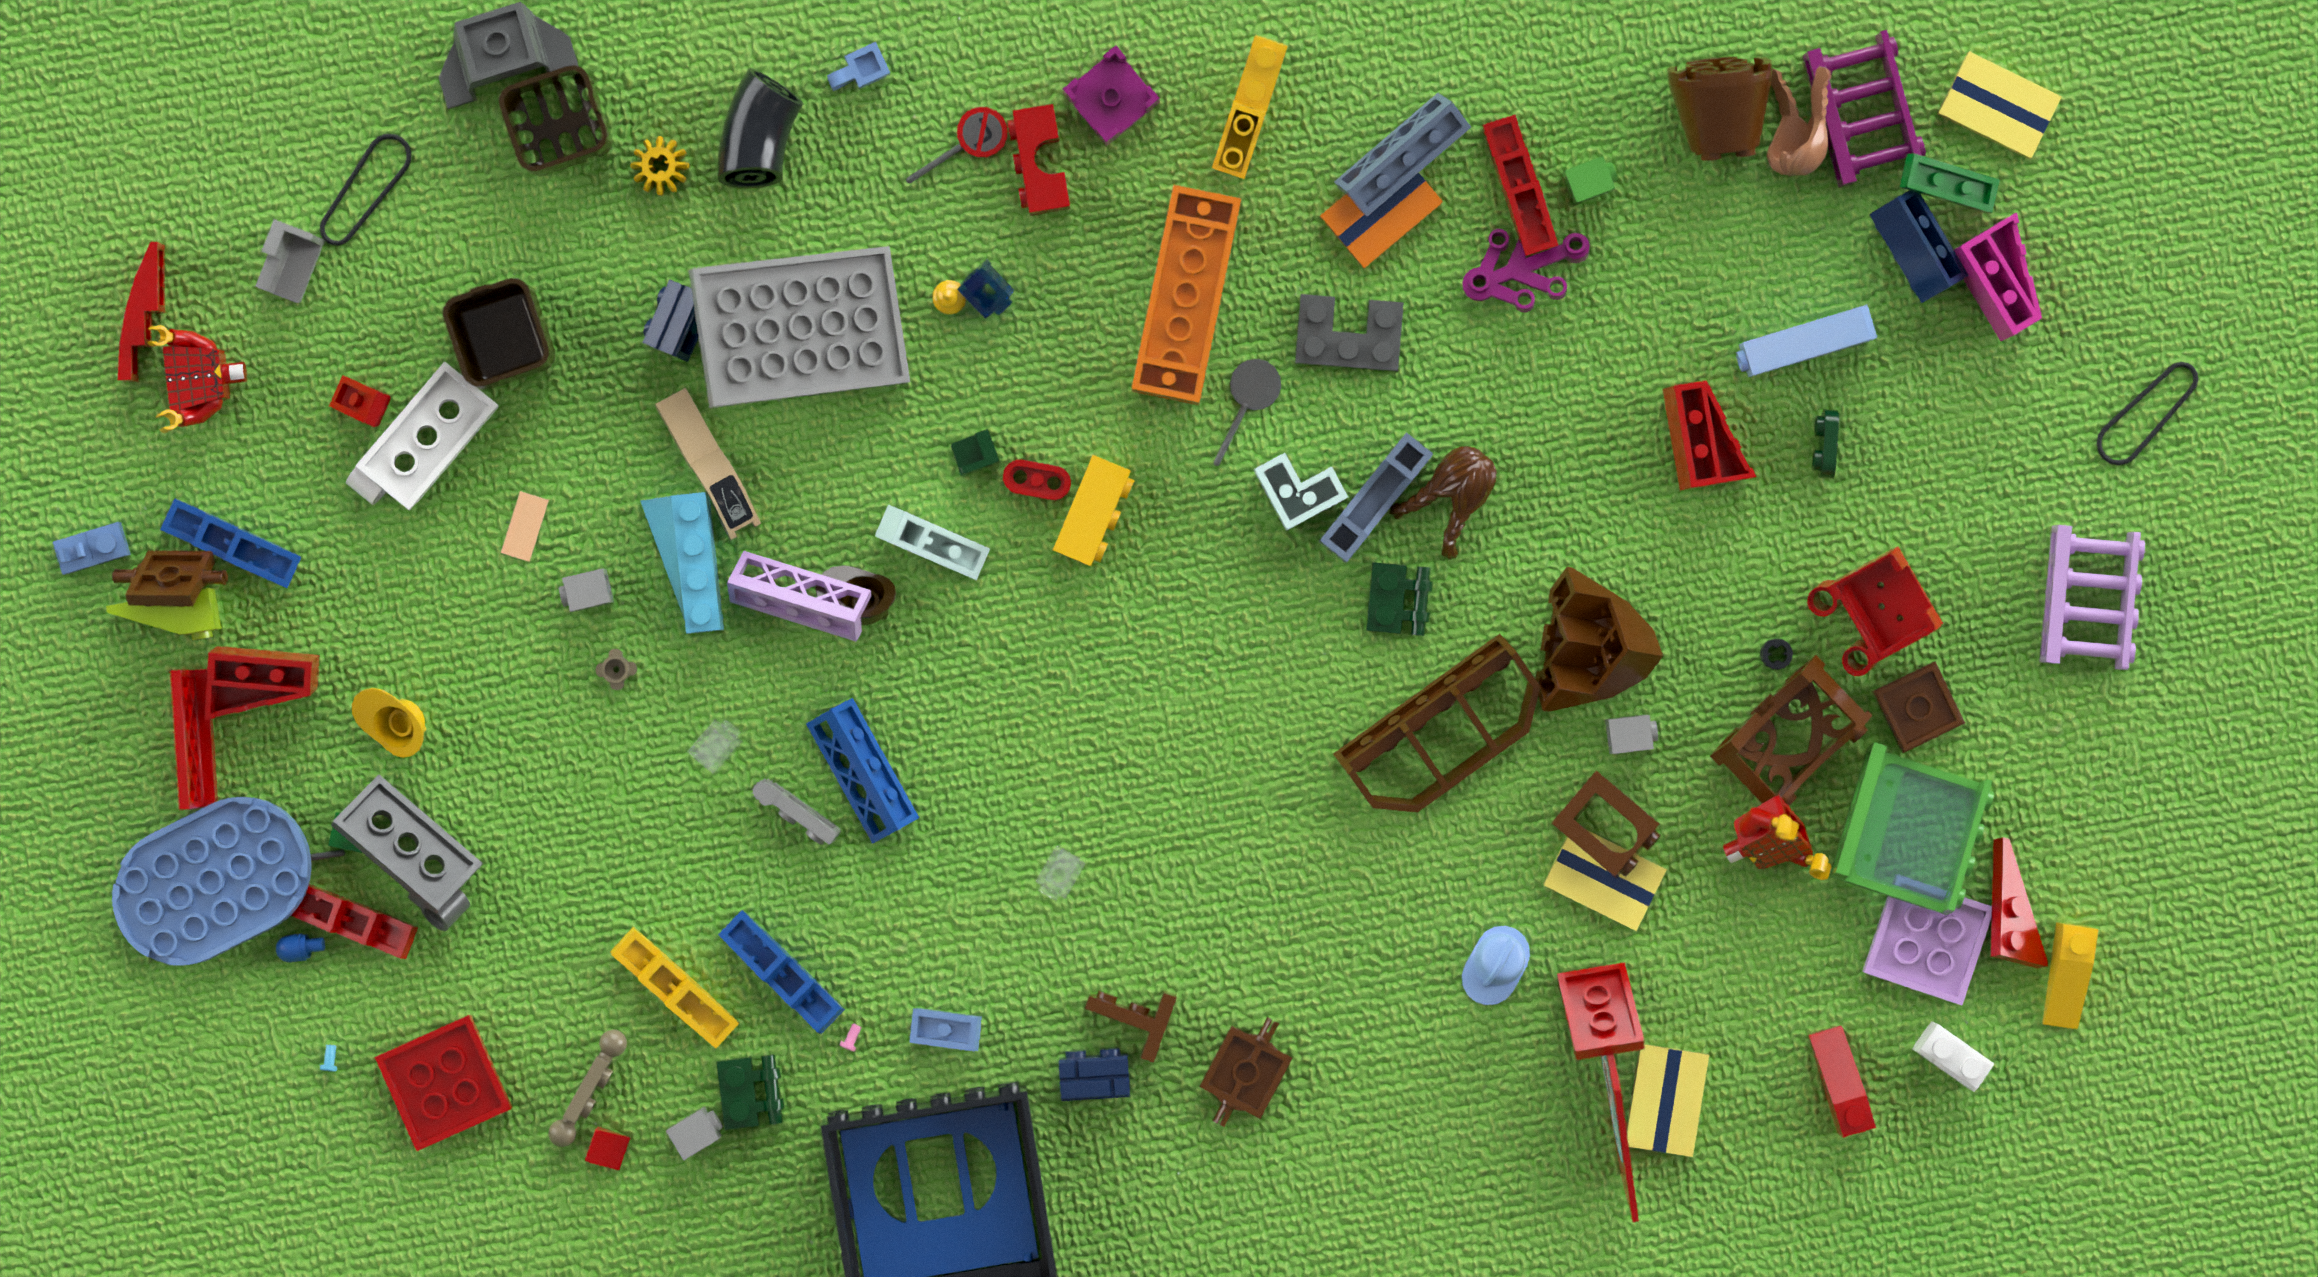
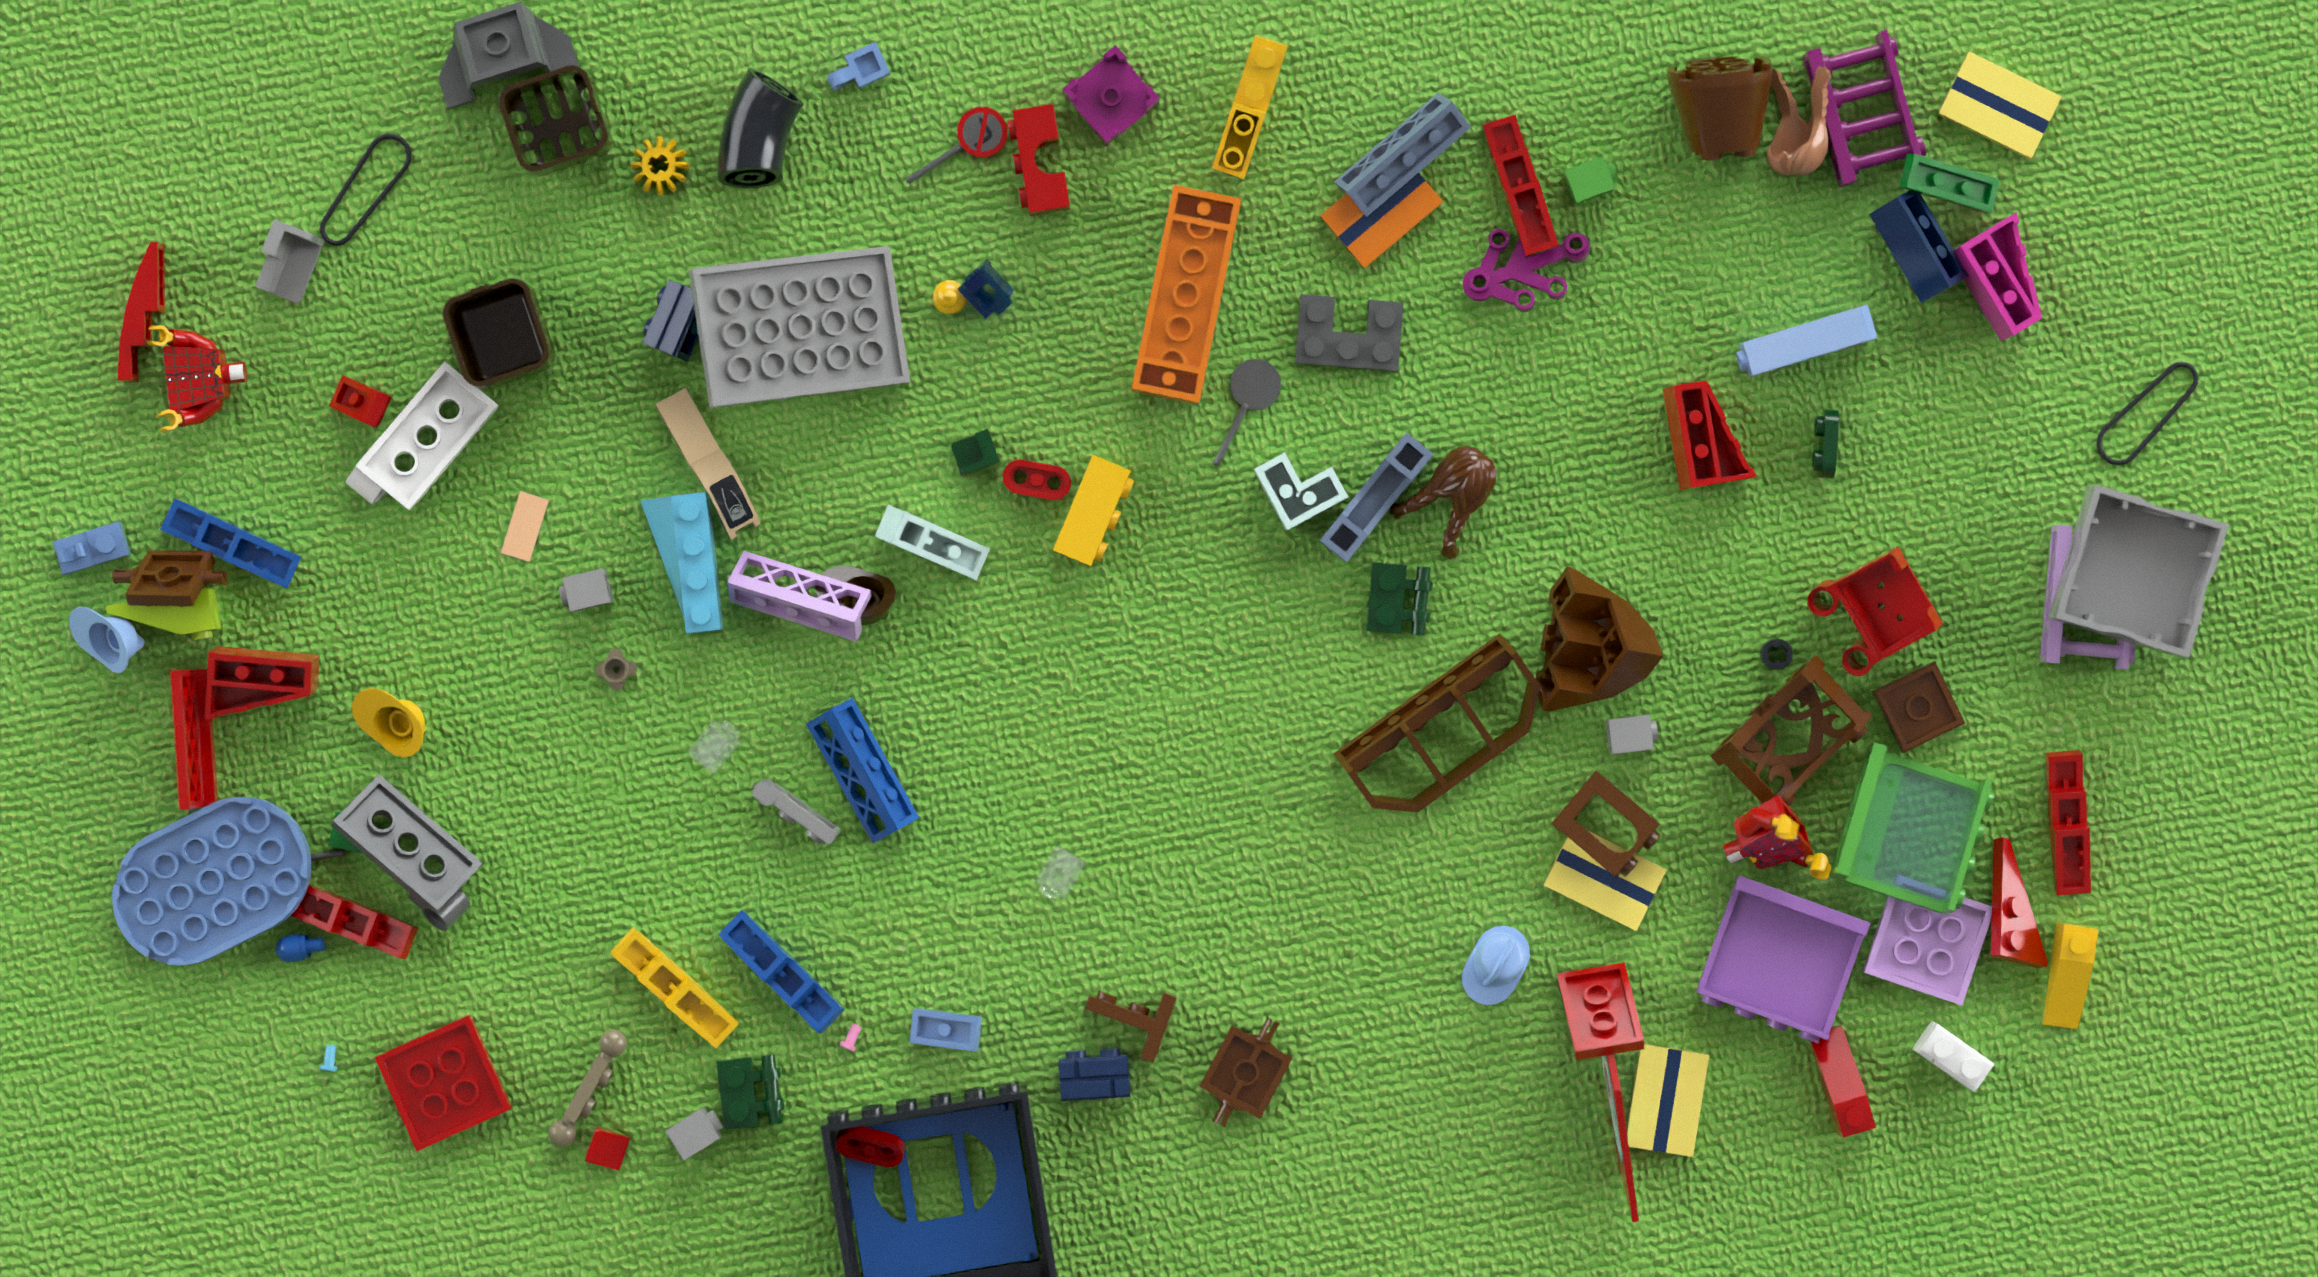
(105, 638): none -> light blue piece
(870, 1146): none -> red plate
(1781, 959): none -> medium lavender panel
(2068, 822): none -> red slope
(2137, 571): none -> light grey tile

